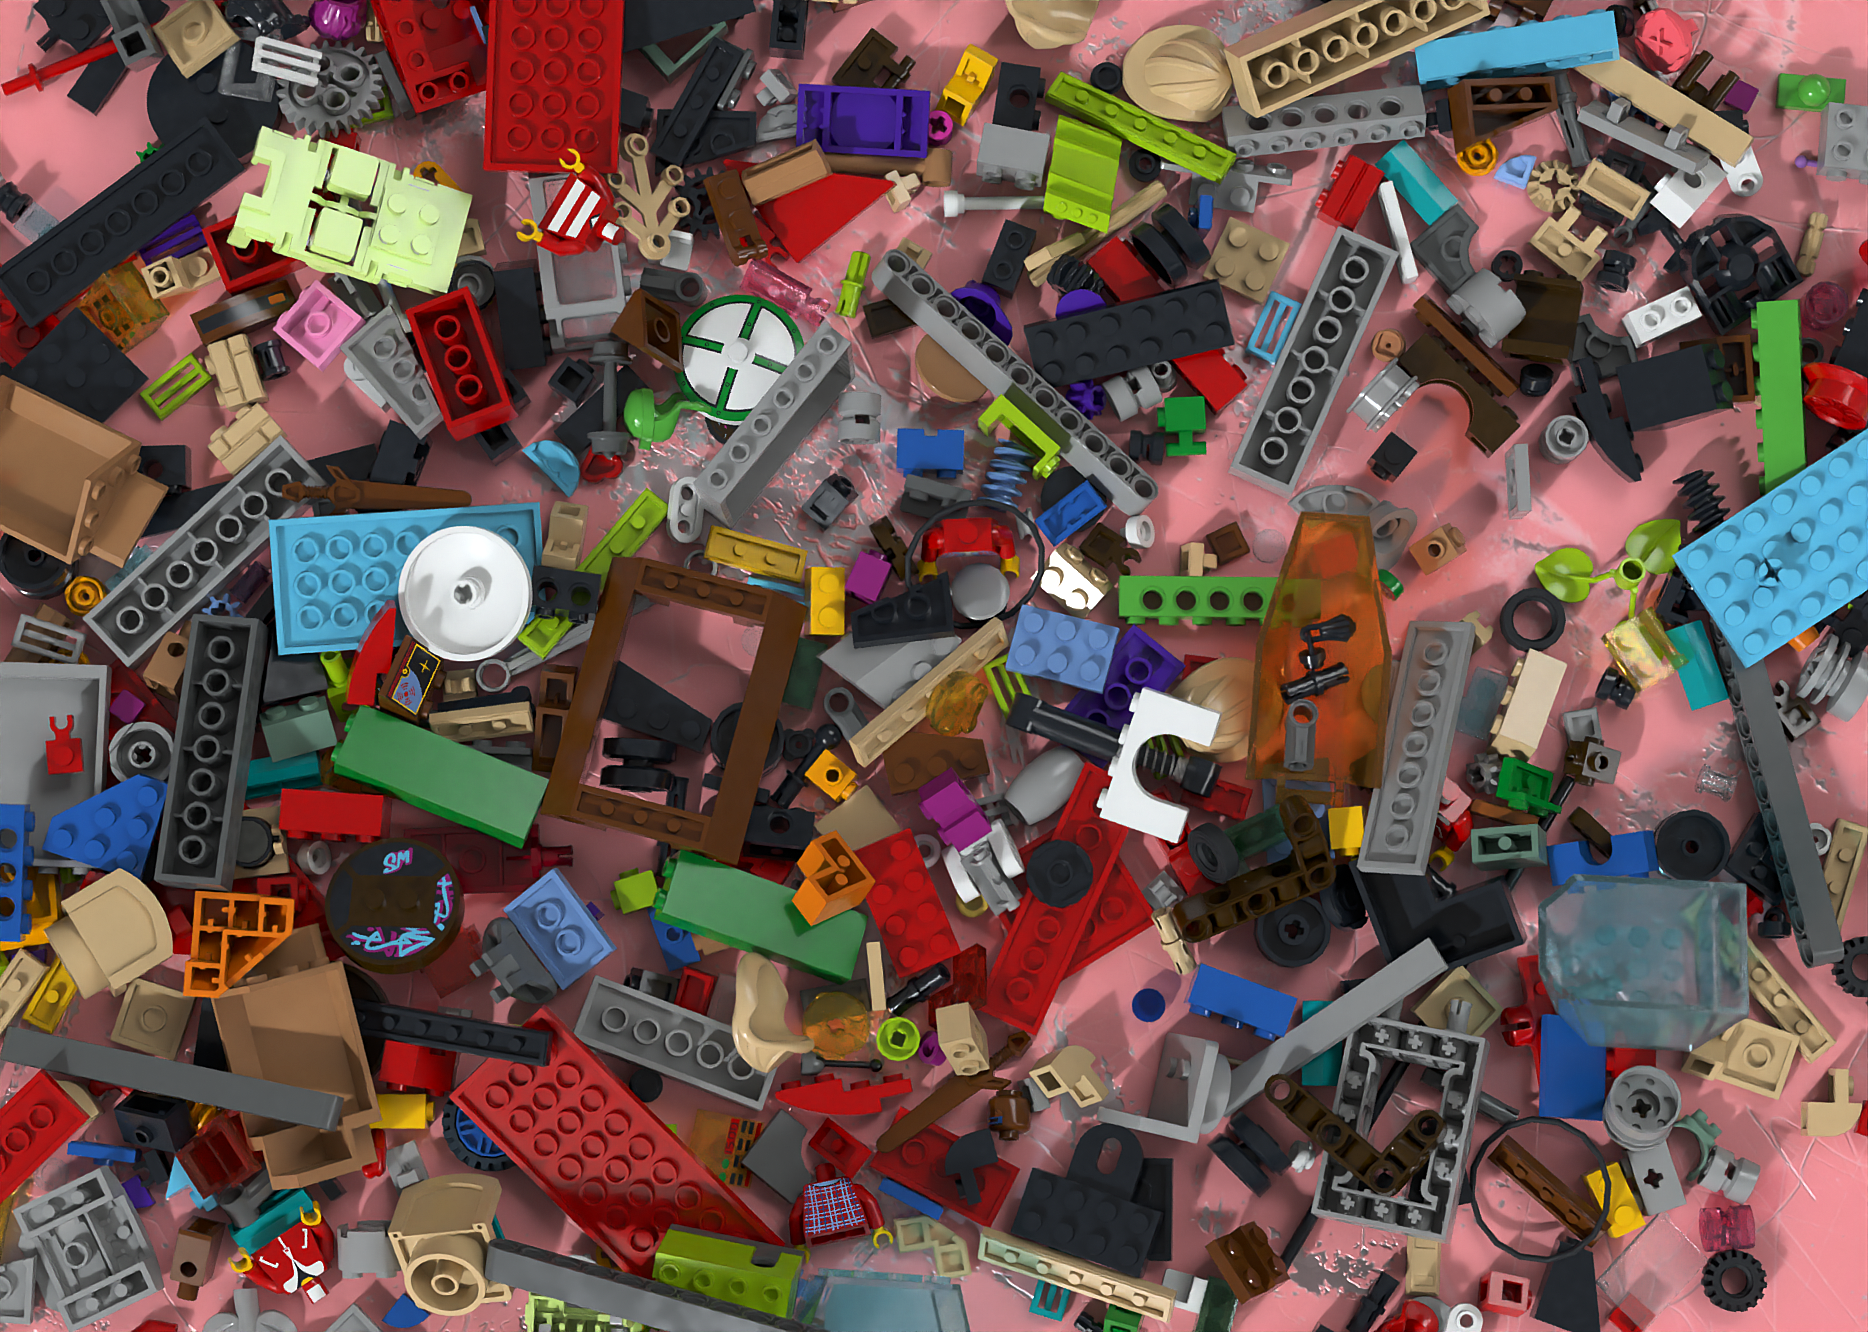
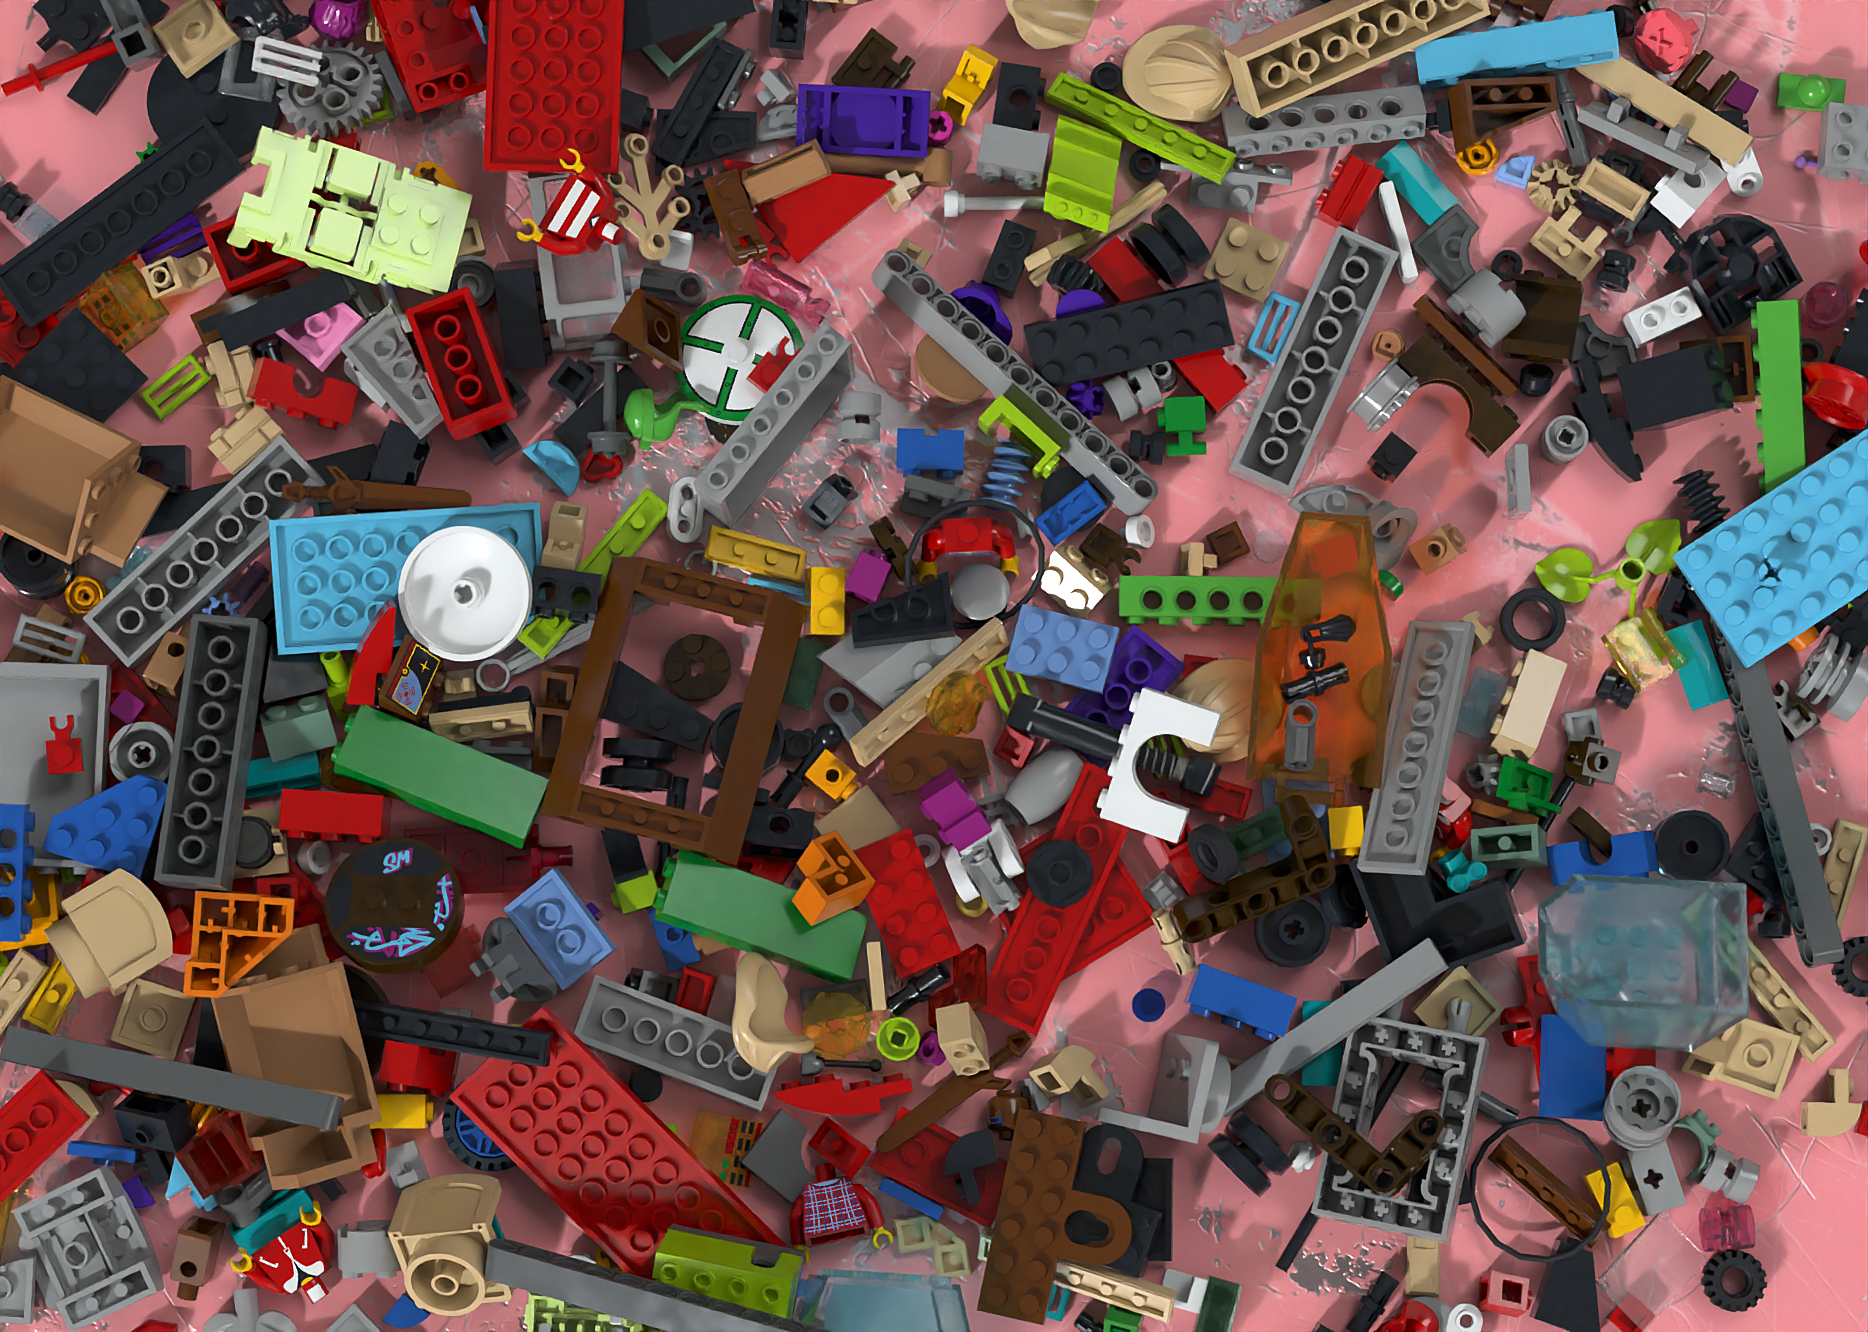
(273, 386): none -> red arch
(283, 310): none -> black tile
(624, 855): none -> black tile
(701, 686): none -> dark brown plate
(771, 367): none -> red plate
(853, 284): lime axle -> none
(886, 318): dark brown tile -> none
(1015, 746): none -> red plate
(1033, 1219): none -> reddish brown plate
(1201, 215): blue plate -> none
(1248, 1262): reddish brown plate -> none
(1459, 871): none -> teal plate
(1811, 244): tan axle -> none

